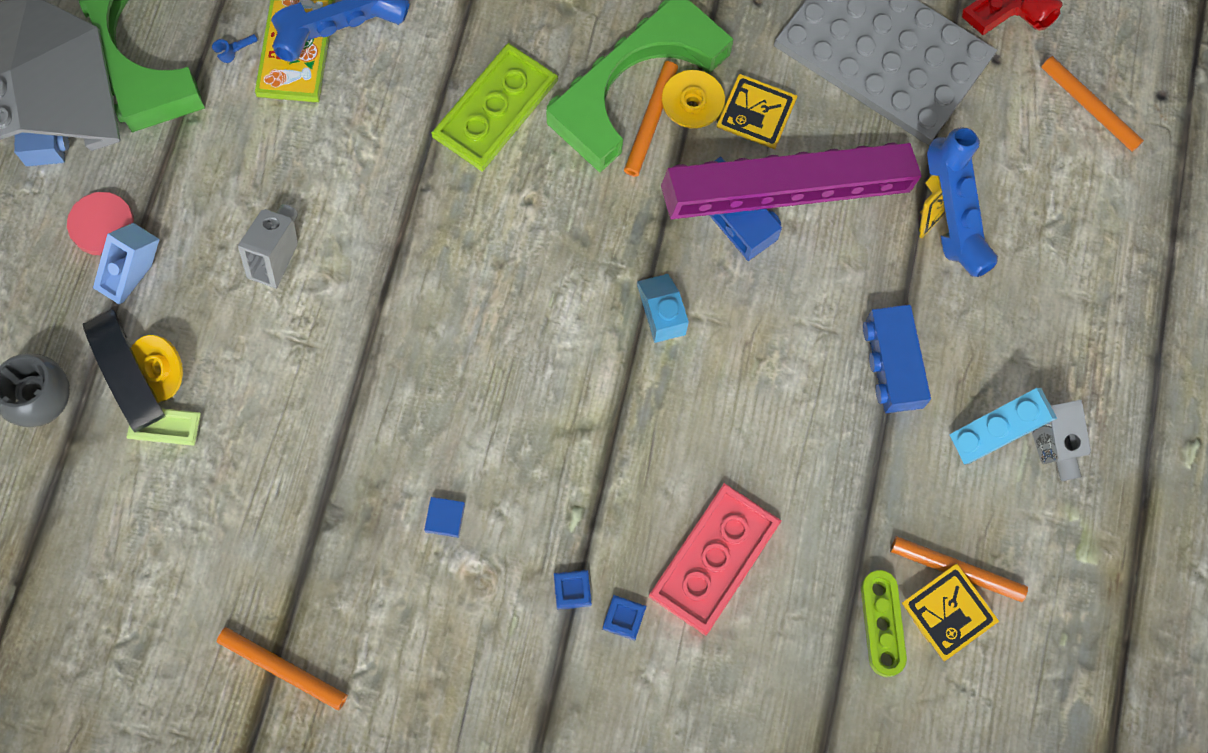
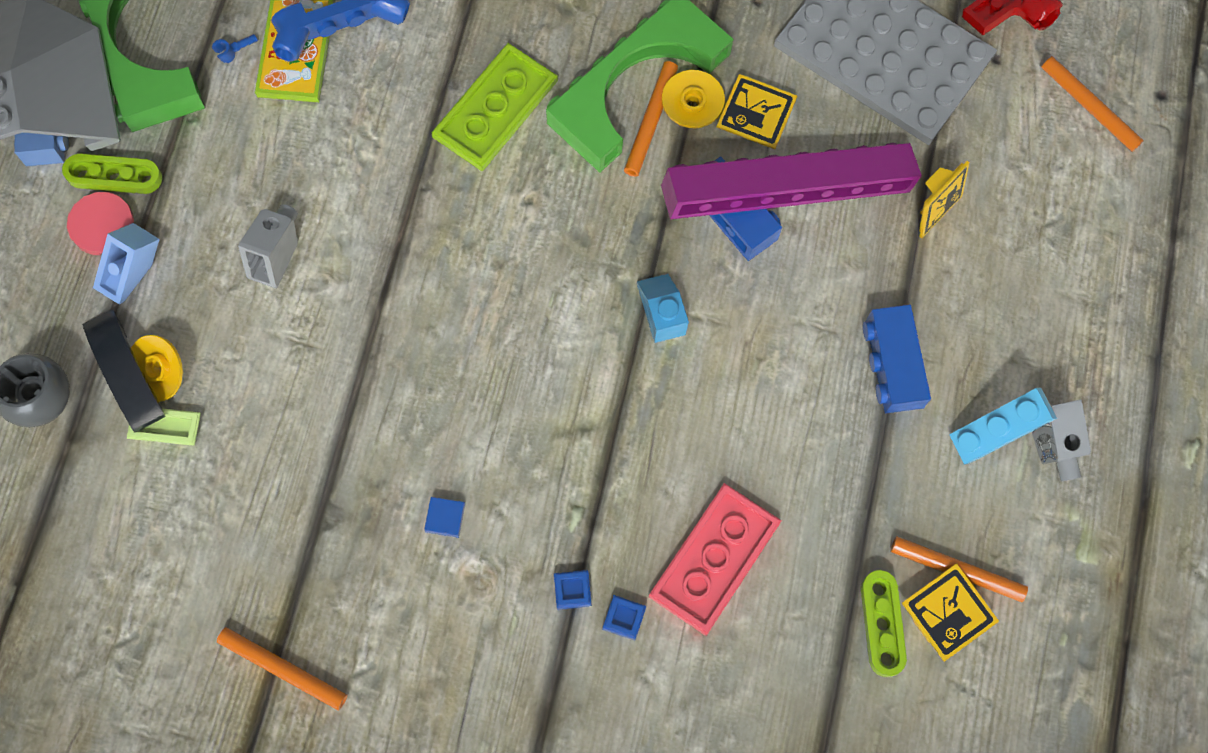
(101, 168): none -> lime plate
(952, 161): blue plate -> none

